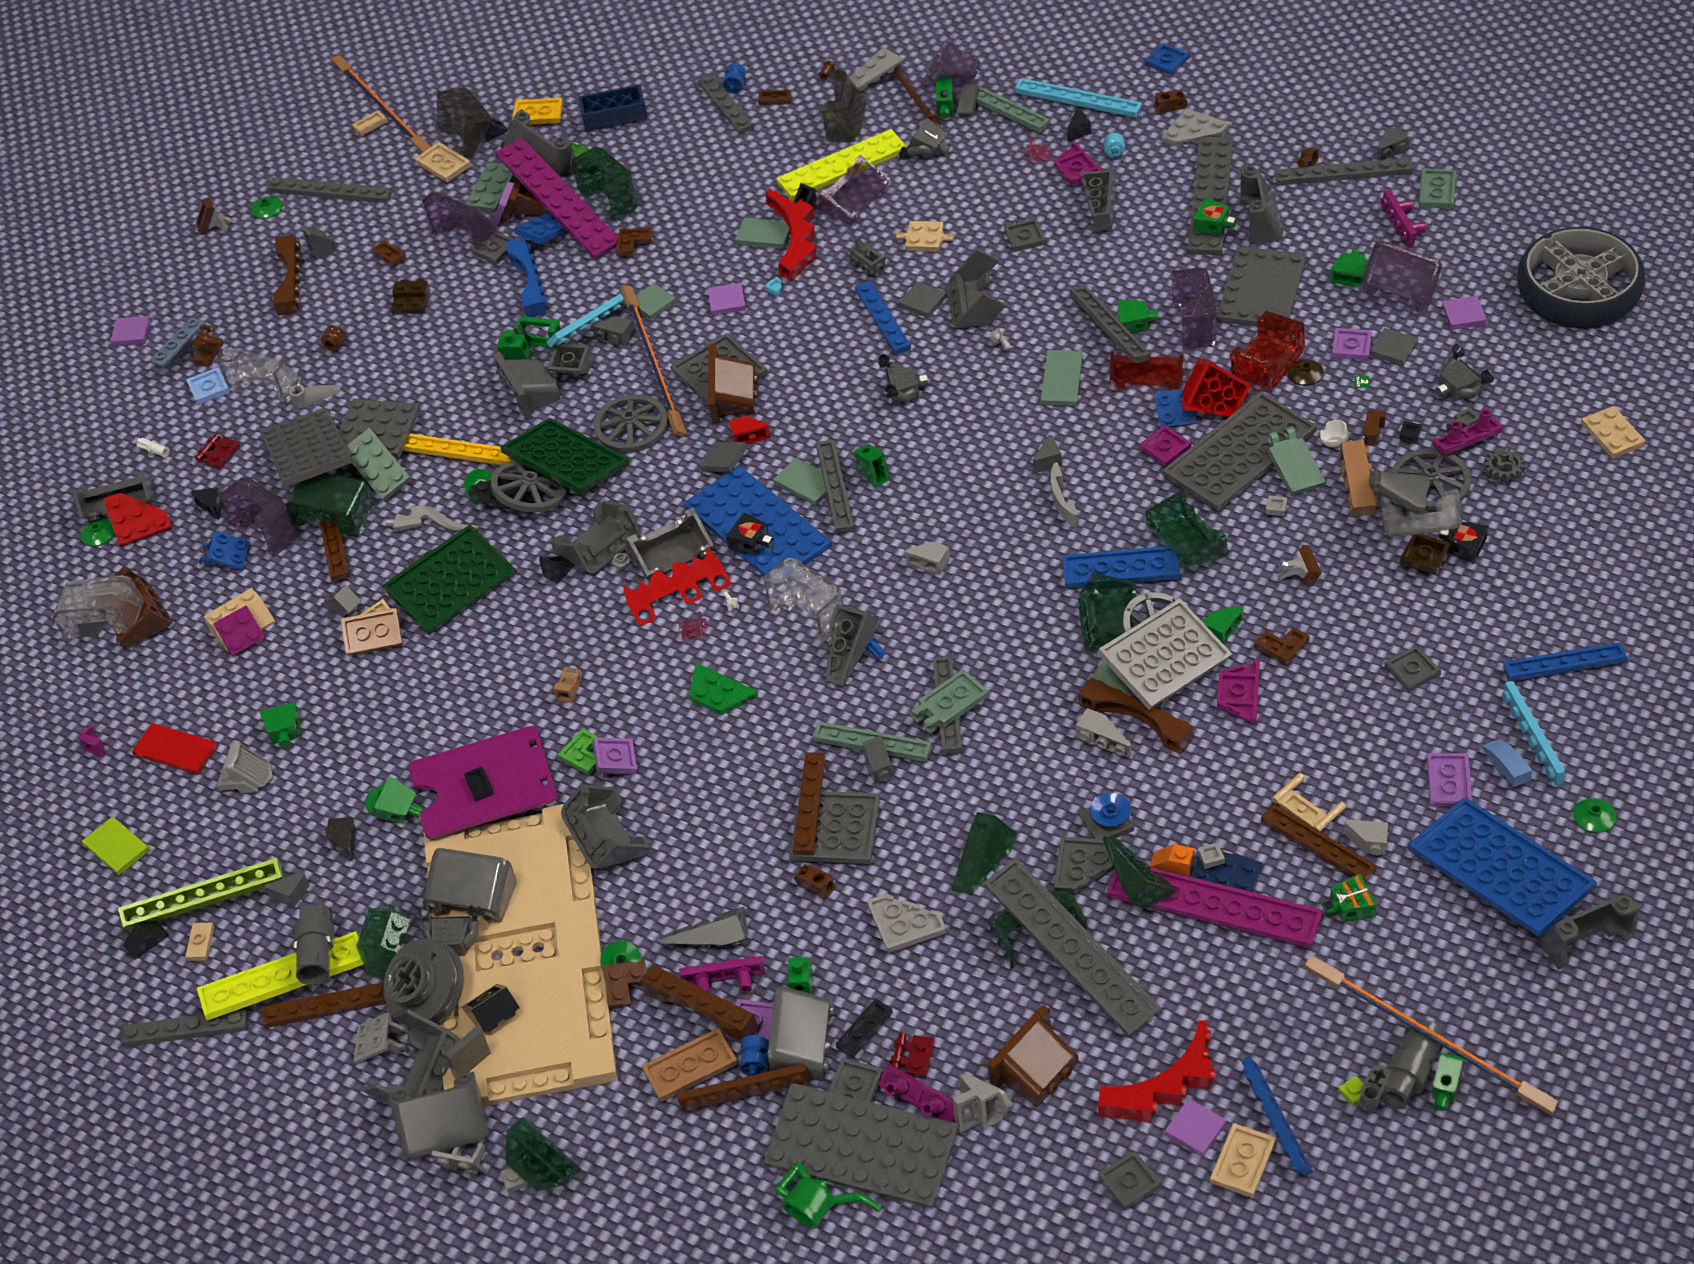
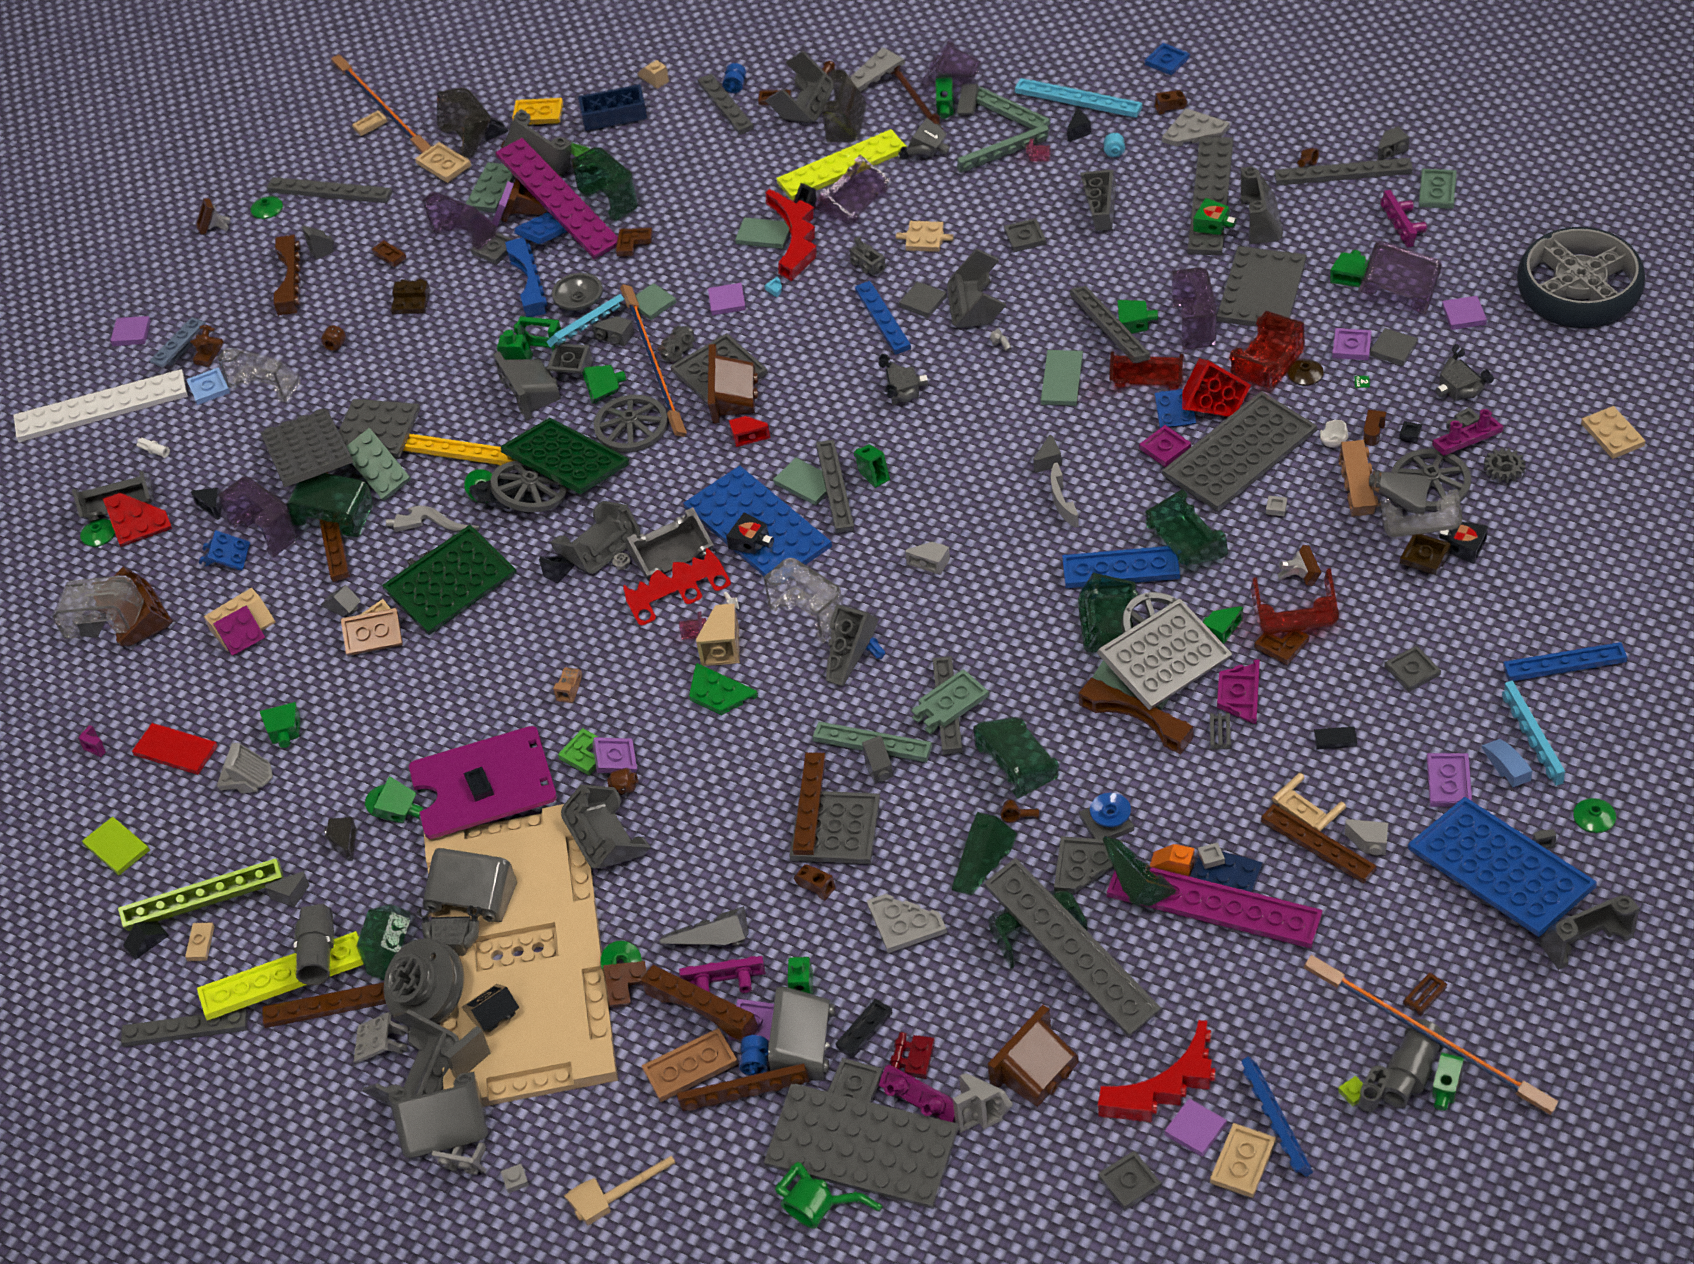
(100, 405): none -> white plate
(220, 455): dark red plate -> none
(307, 396): light grey piece -> none
(537, 1158): clear green wedge -> none
(577, 291): none -> dark grey dish
(592, 1204): none -> tan piece
(602, 381): none -> green torso
(623, 780): none -> reddish brown head
(654, 74): none -> tan slope
(680, 339): none -> dark grey brick
(719, 637): none -> tan slope
(723, 456): dark grey tile -> none
(814, 93): none -> dark grey windscreen
(1001, 149): none -> sand green plate
(1011, 812): none -> reddish brown bar
(1017, 753): none -> clear green windscreen
(1073, 162): magenta wing -> none
(1099, 730): light grey slope -> none
(1220, 718): none -> dark grey tile
(1294, 462): sand green tile -> none
(1322, 614): none -> clear red windscreen
(1335, 737): none -> black tile
(1351, 900): green torso -> none
(1415, 1005): none -> reddish brown tile
(1545, 838): none -> dark grey plate

